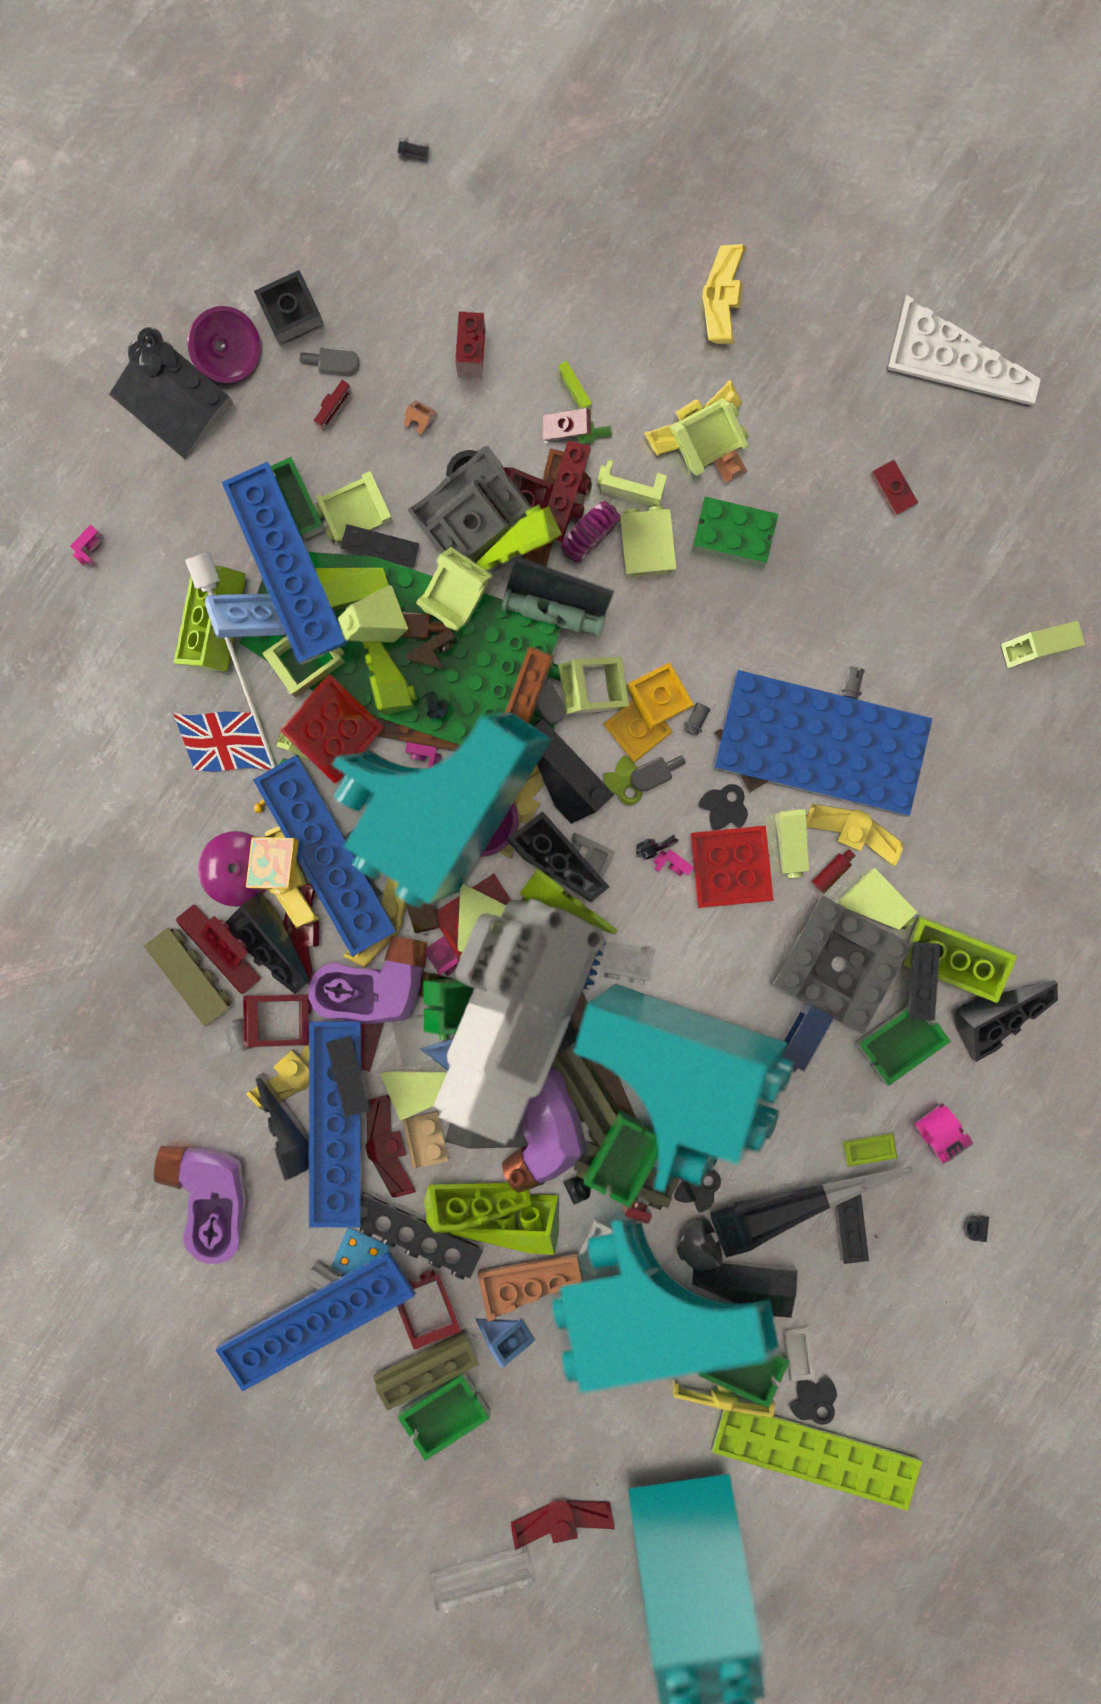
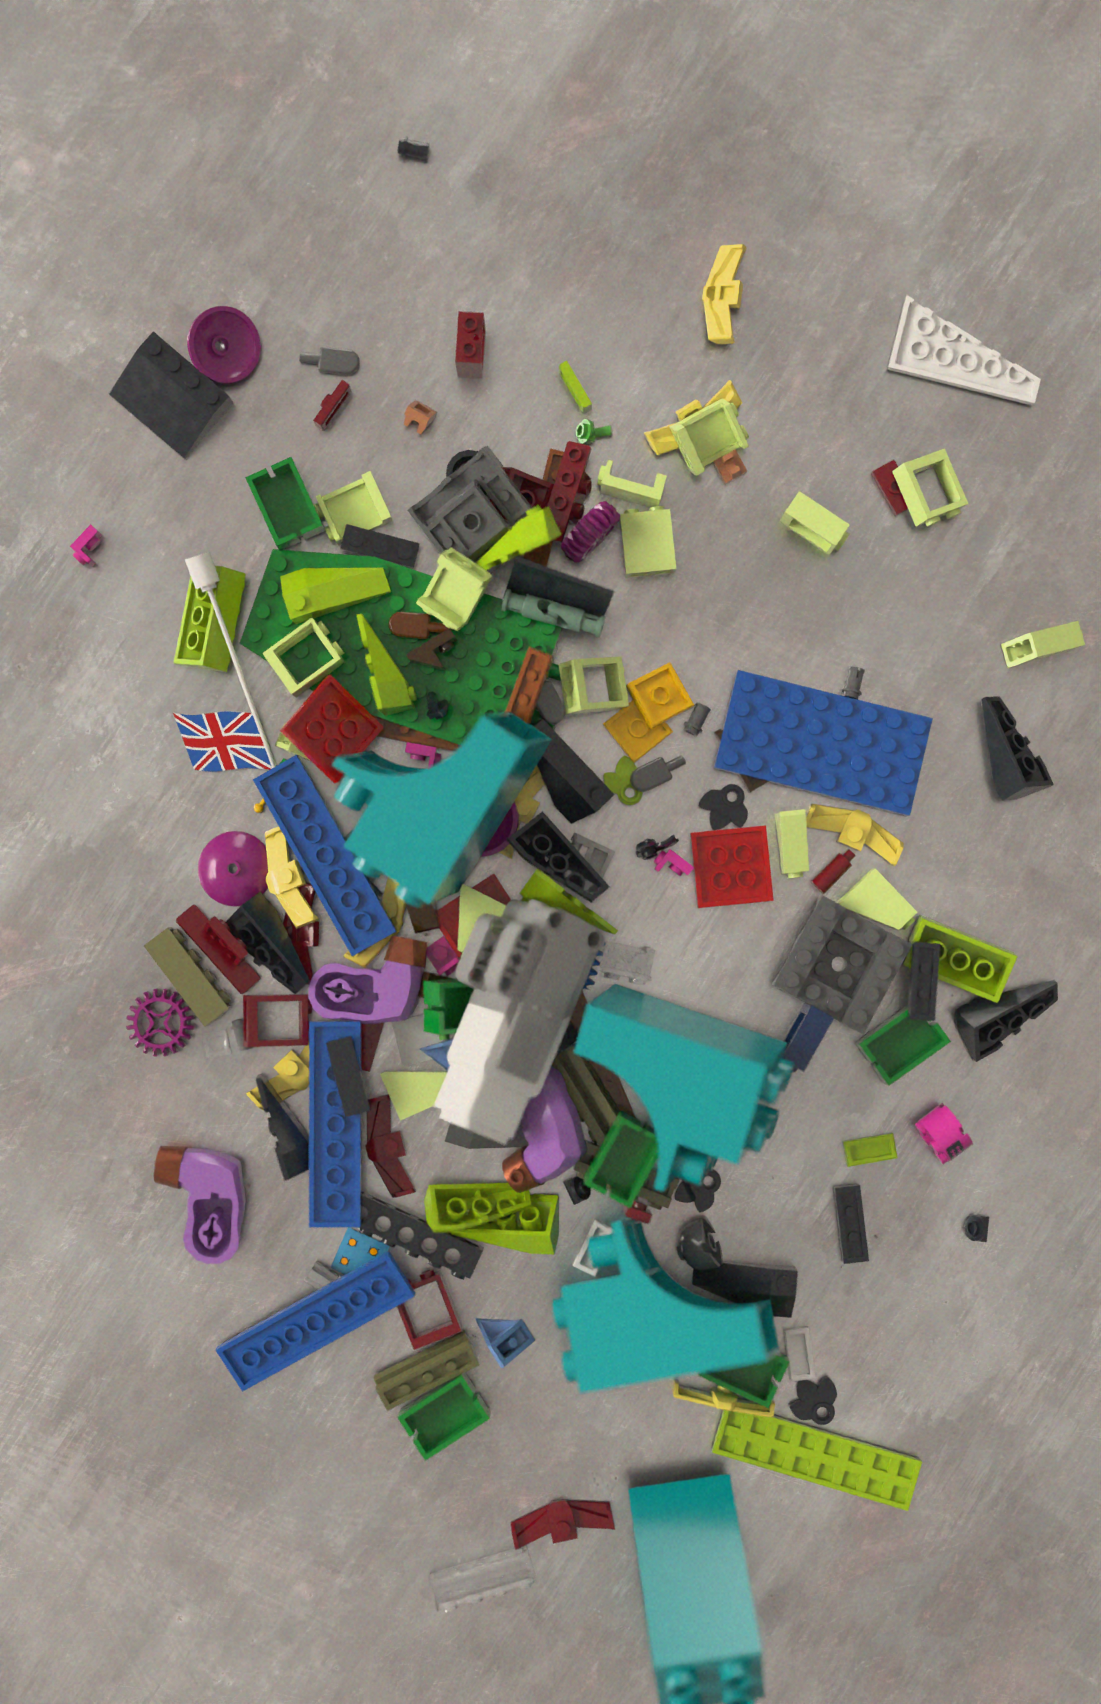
(144, 1038): none -> magenta gear
(151, 355): black plate -> none
(243, 615): light blue plate -> none
(272, 863): tile -> none
(284, 563): blue plate -> none
(289, 306): black brick -> none
(374, 618): yellowish green slope -> none
(425, 1139): tan plate -> none
(524, 1283): nougat wing -> none
(567, 424): plate -> none
(735, 532): green piece -> none
(763, 1218): black plate -> none
(815, 523): none -> yellowish green window
(914, 497): none -> yellowish green window
(1012, 762): none -> black wedge

